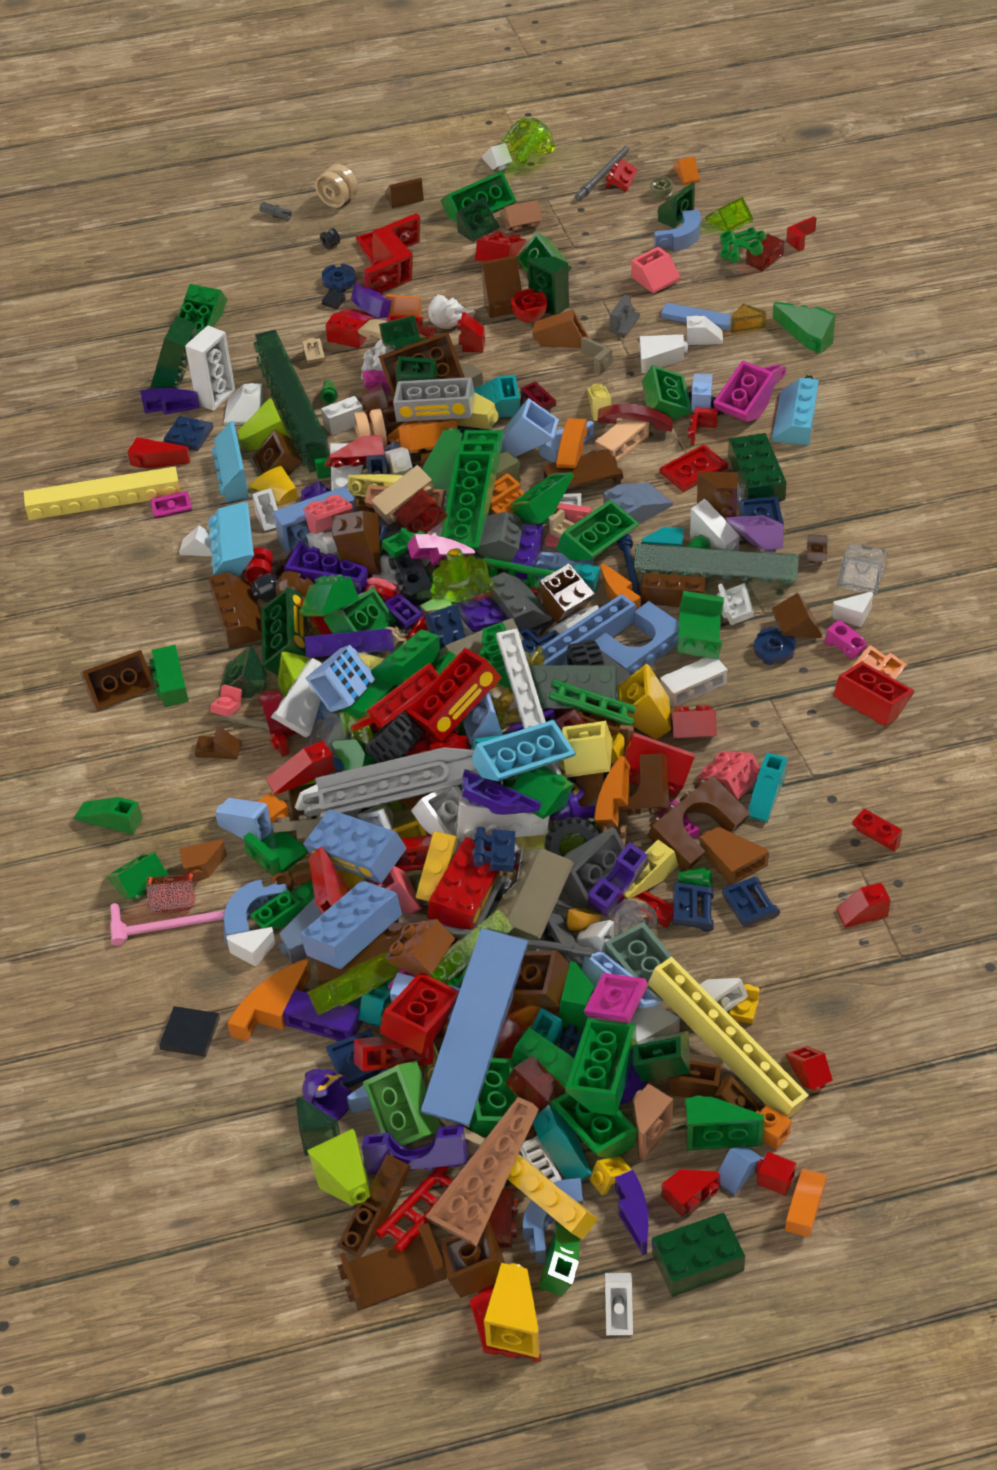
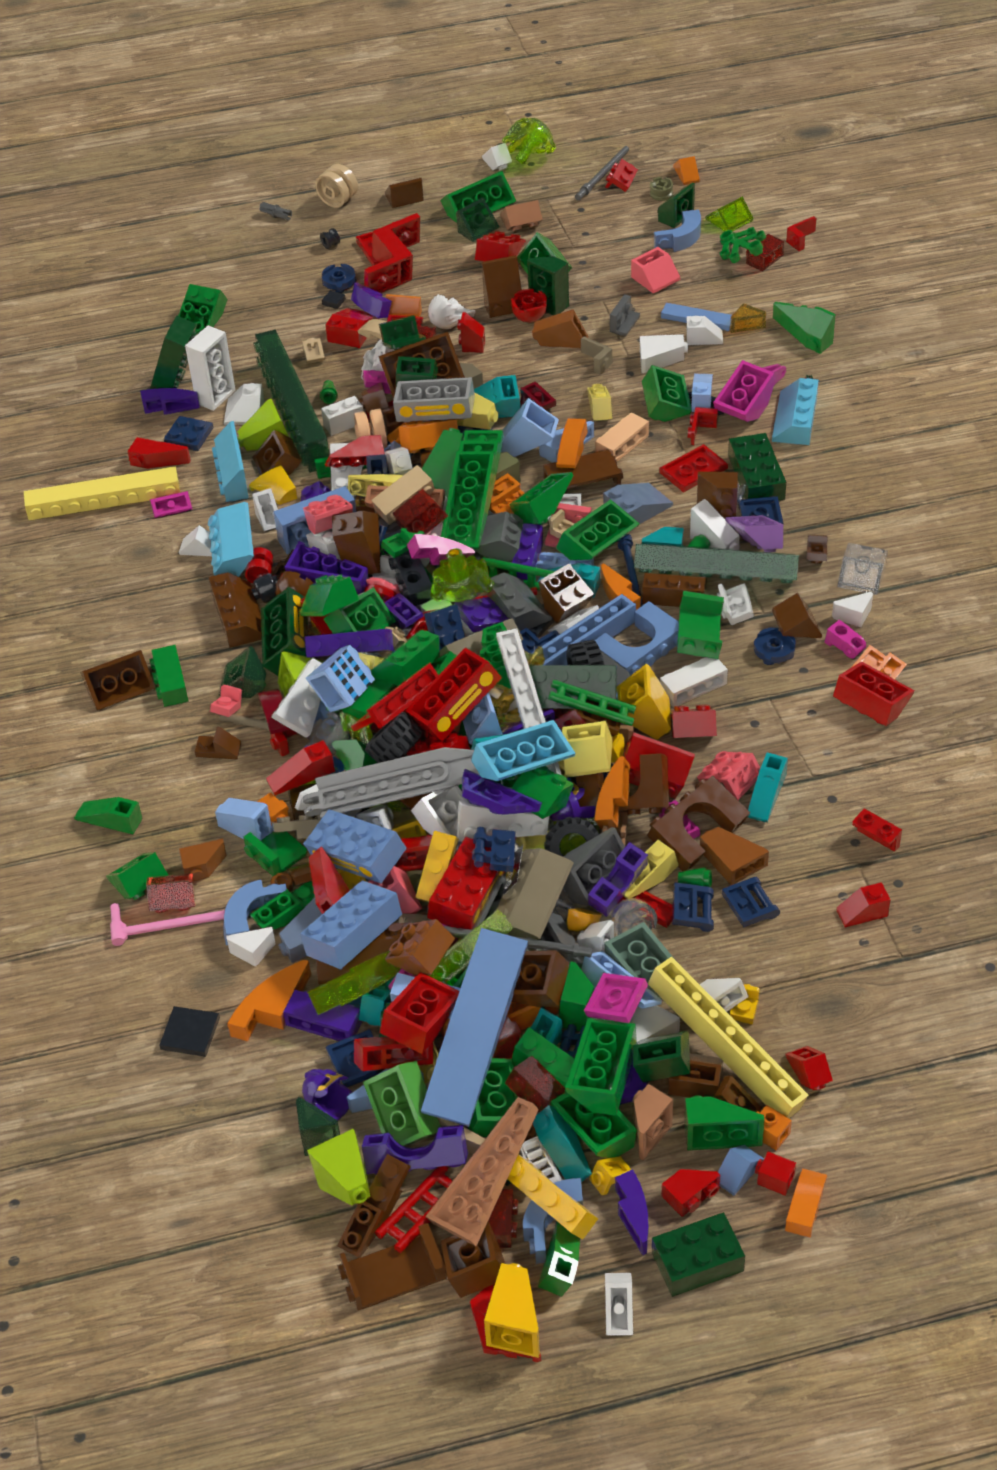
(635, 412): dark red slope -> none

